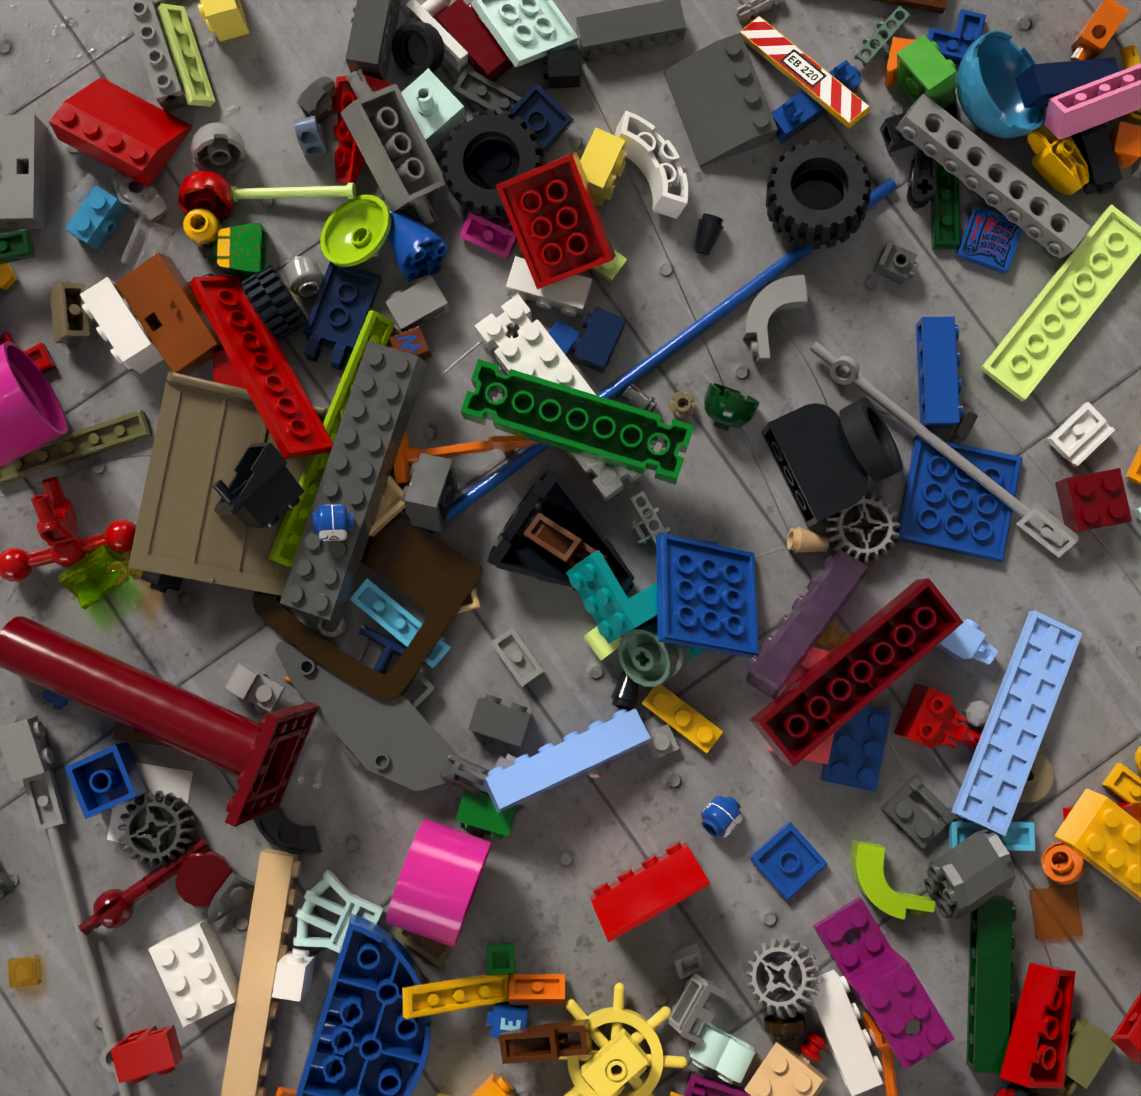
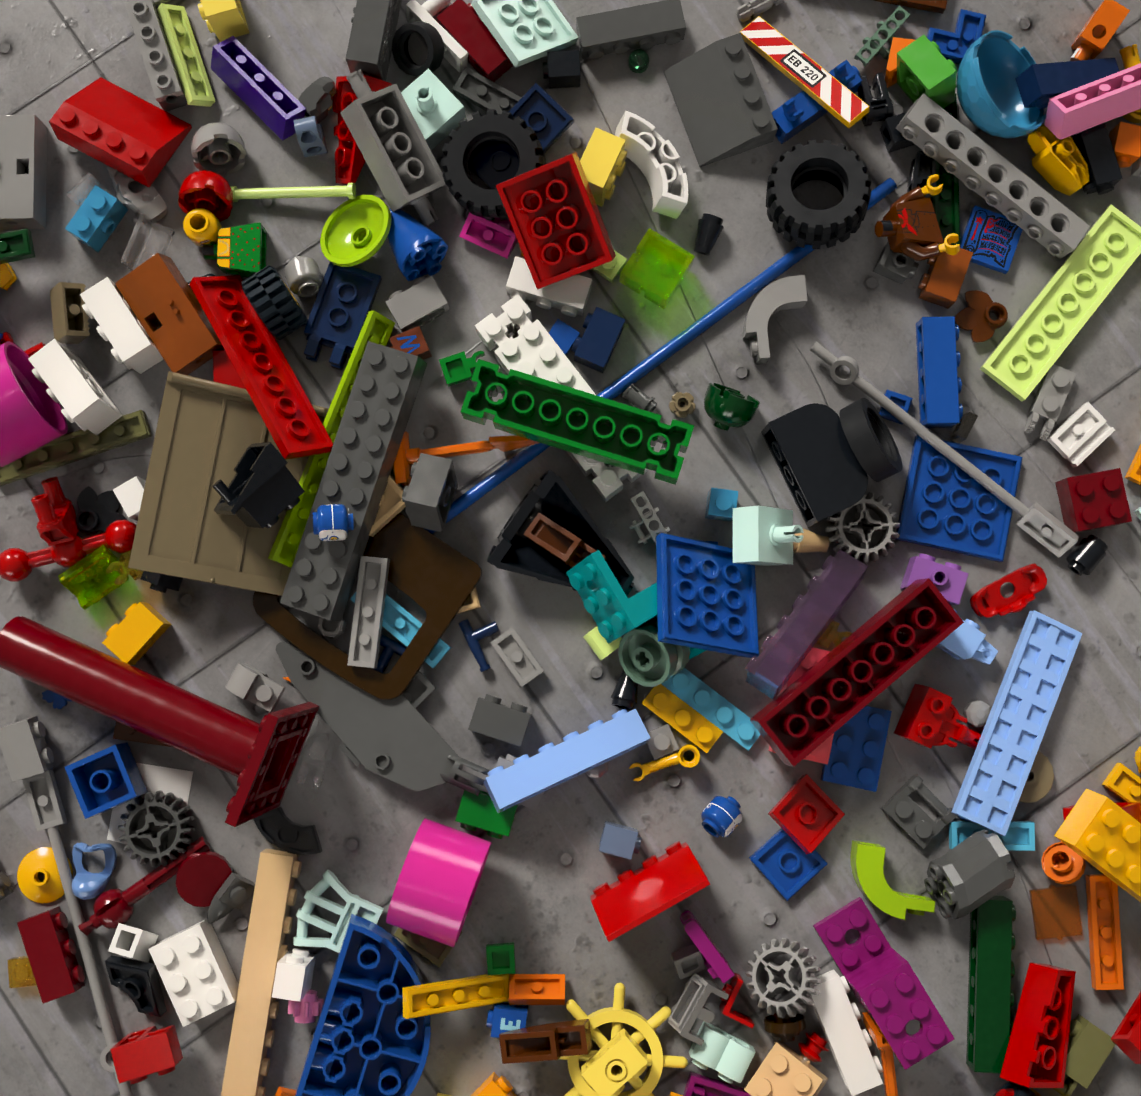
(27, 876): none -> yellow dish
(51, 954): none -> dark red brick
(74, 388): none -> white brick
(87, 884): none -> medium blue piece
(101, 507): none -> black plate
(130, 496): none -> white brick
(132, 942): none -> white brick
(136, 632): none -> yellow brick
(139, 982): none -> black tile
(256, 87): none -> dark purple brick
(307, 1008): none -> bright pink gear
(368, 612): none -> light grey plate
(458, 367): none -> green plate
(473, 637): none -> dark blue piece
(619, 840): none -> sand blue brick
(633, 62): none -> clear green hinge
(658, 270): none -> clear neon green piece
(674, 759): none -> yellow brick
(713, 707): none -> medium azure plate
(716, 962): none -> magenta container
(721, 504): none -> dark azure brick
(725, 1006): none -> red bracket
(764, 536): none -> light aqua brick
(806, 814): none -> red plate
(880, 106): none -> black piece
(901, 400): none -> blue tile
(913, 225): none -> reddish brown torso
(944, 278): none -> dark orange brick
(947, 577): none -> medium lavender brick
(977, 318): none -> reddish brown plate
(1026, 583): none -> red piece
(1049, 400): none -> light grey hinge
(1087, 555): none -> black brick
(1104, 933): none -> orange plate

